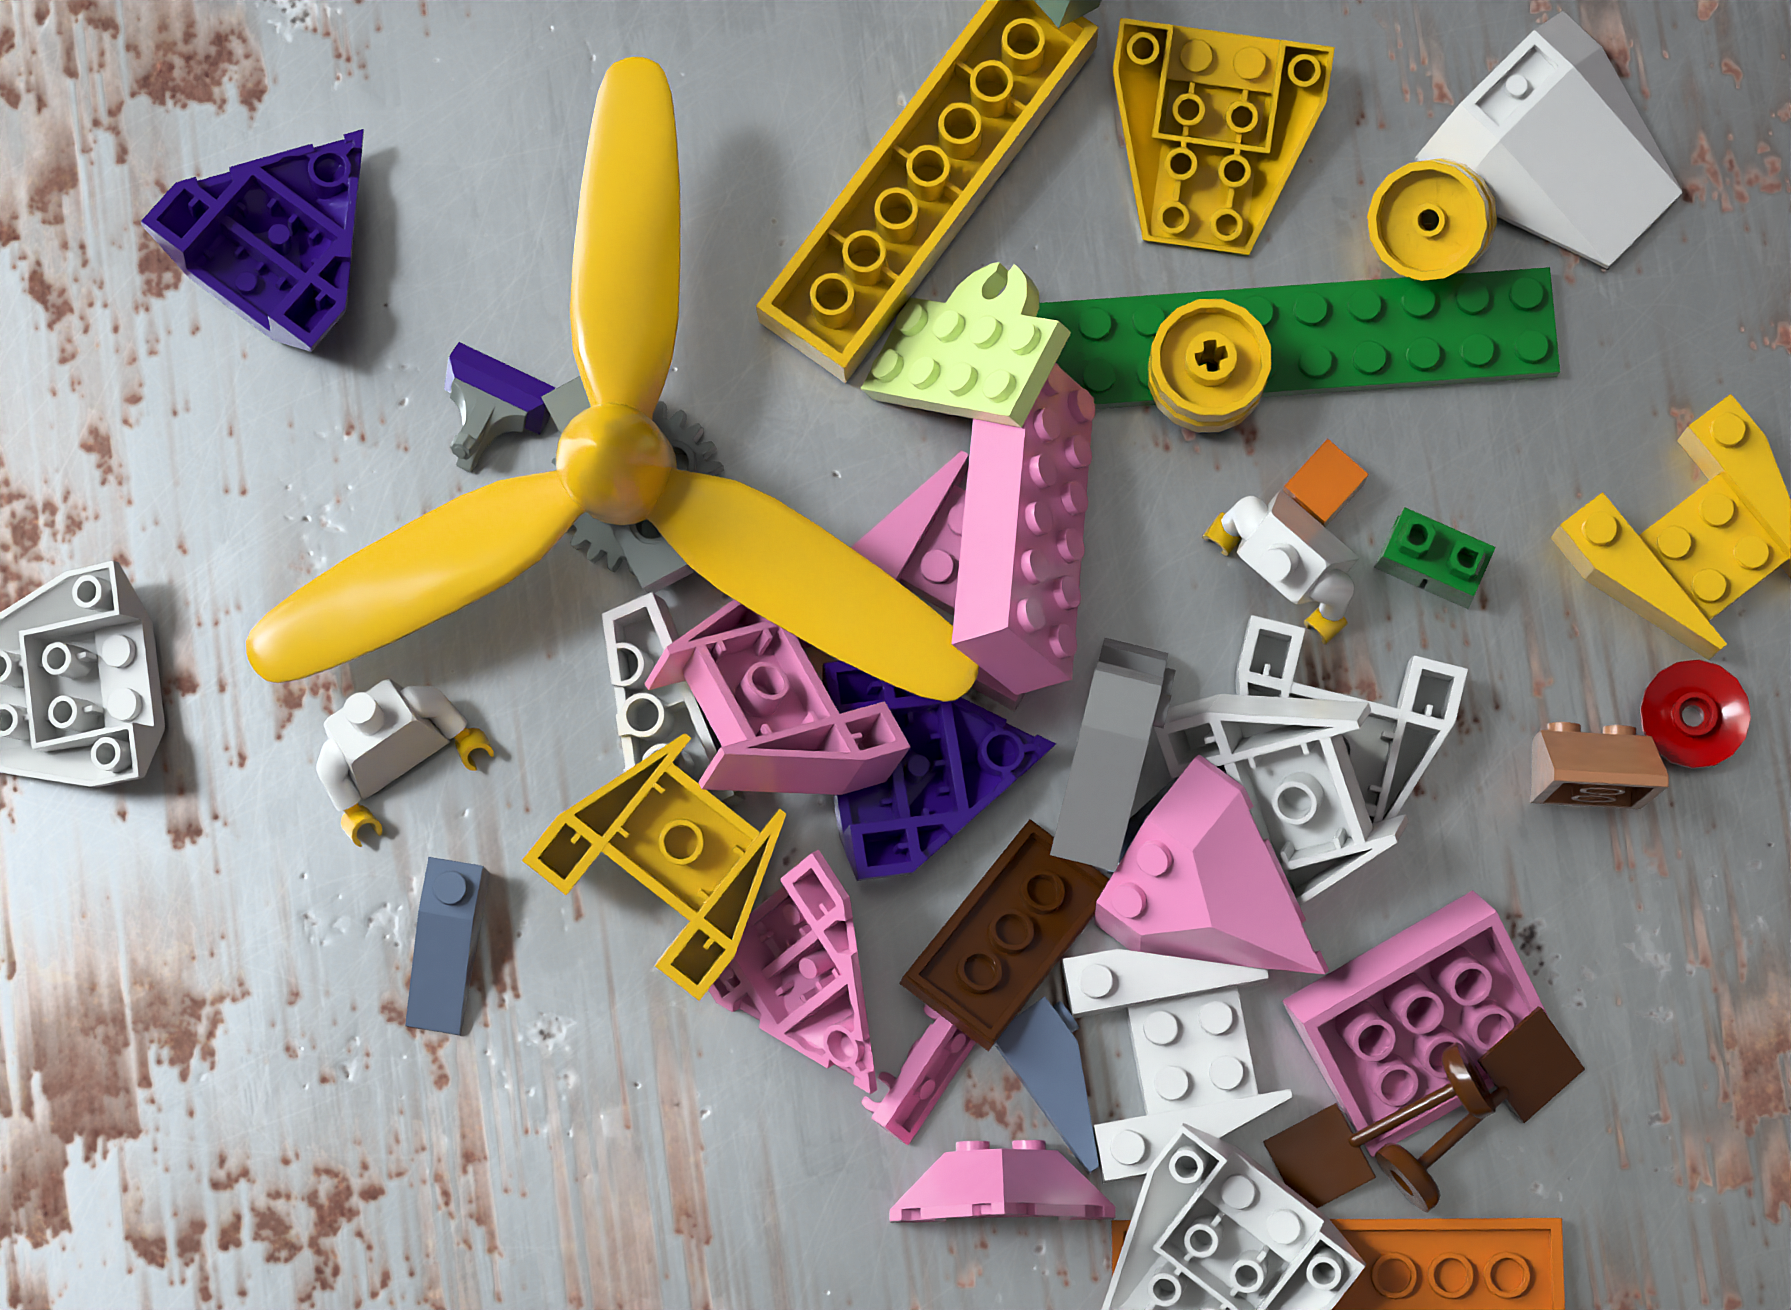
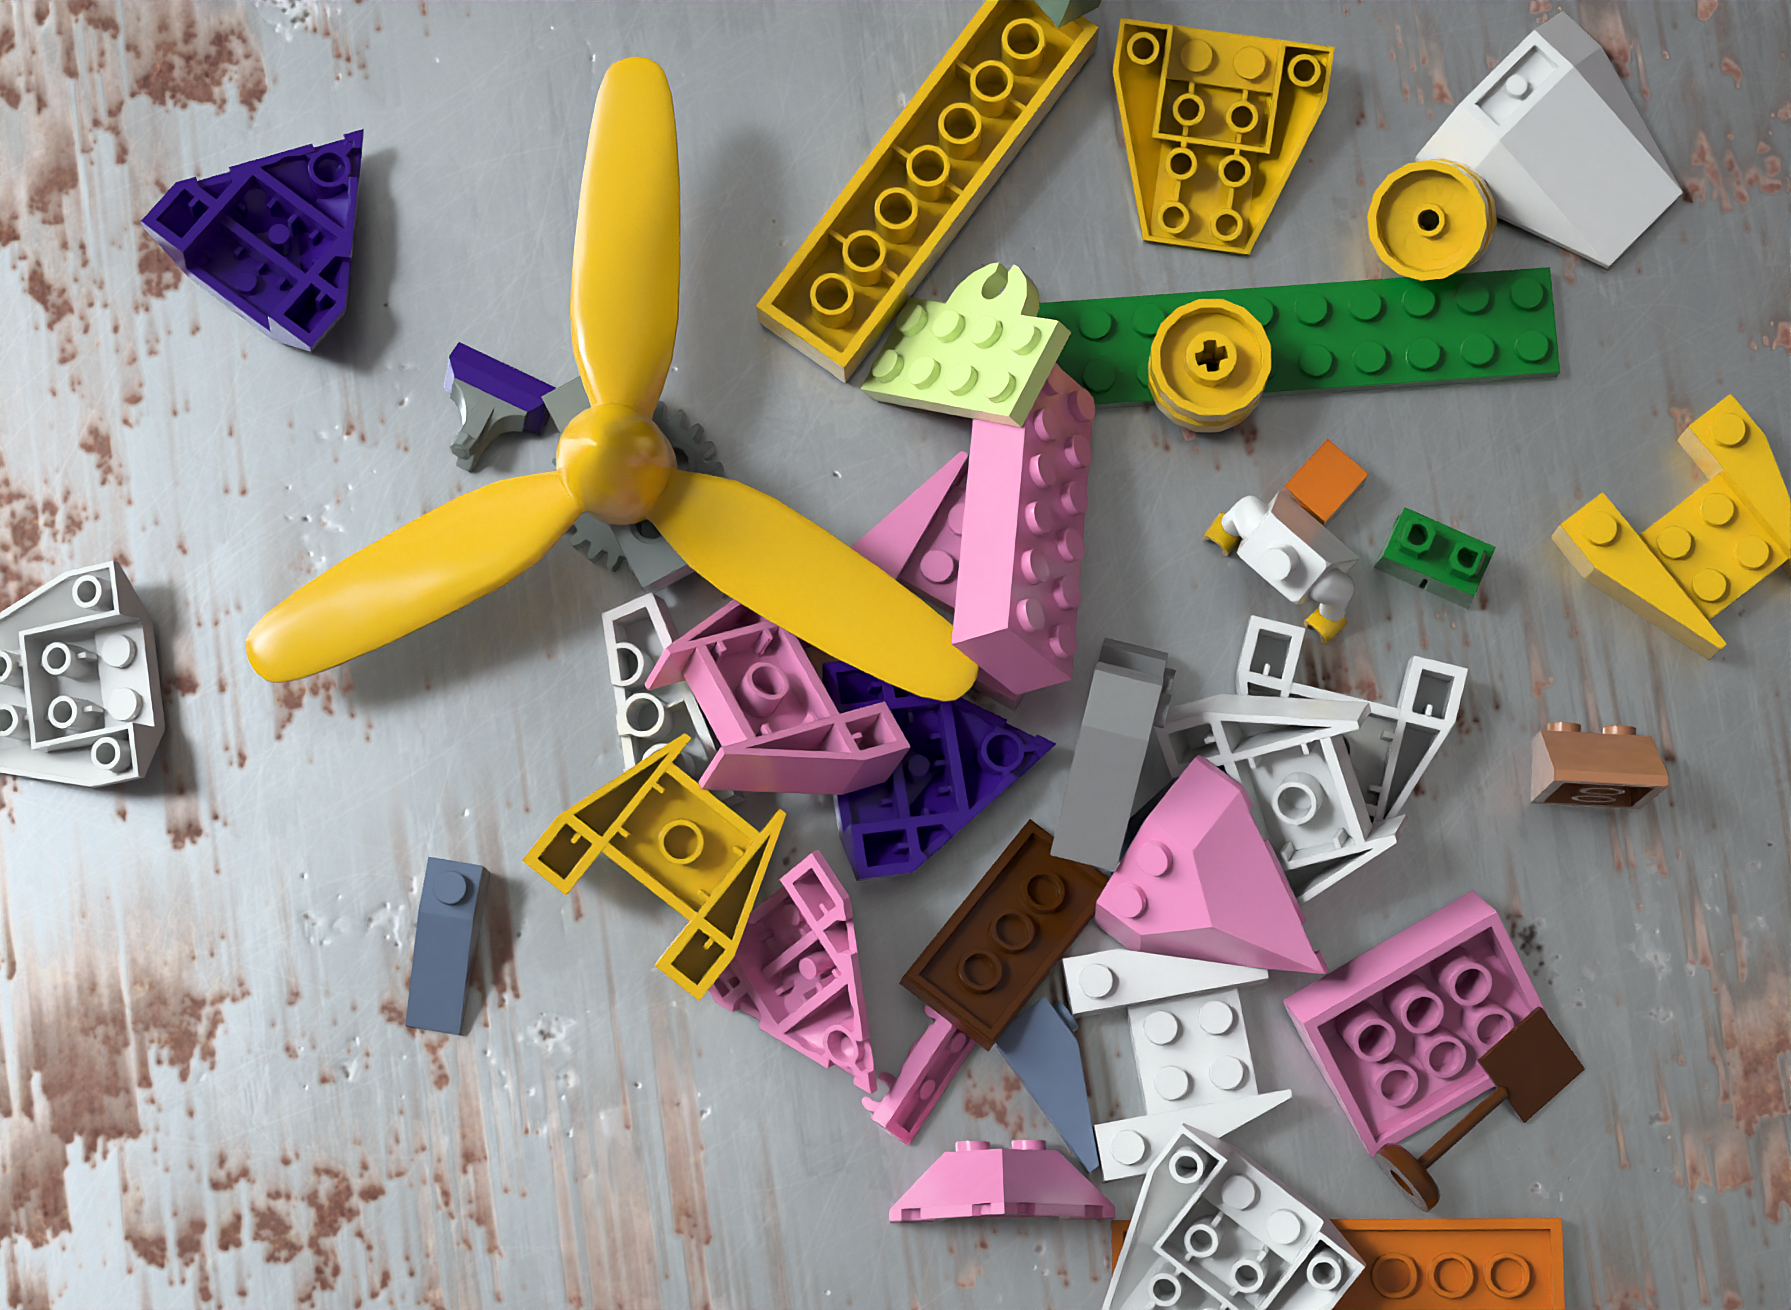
(382, 738): white torso -> none
(1325, 1158): reddish brown piece -> none
(1714, 695): red dish -> none

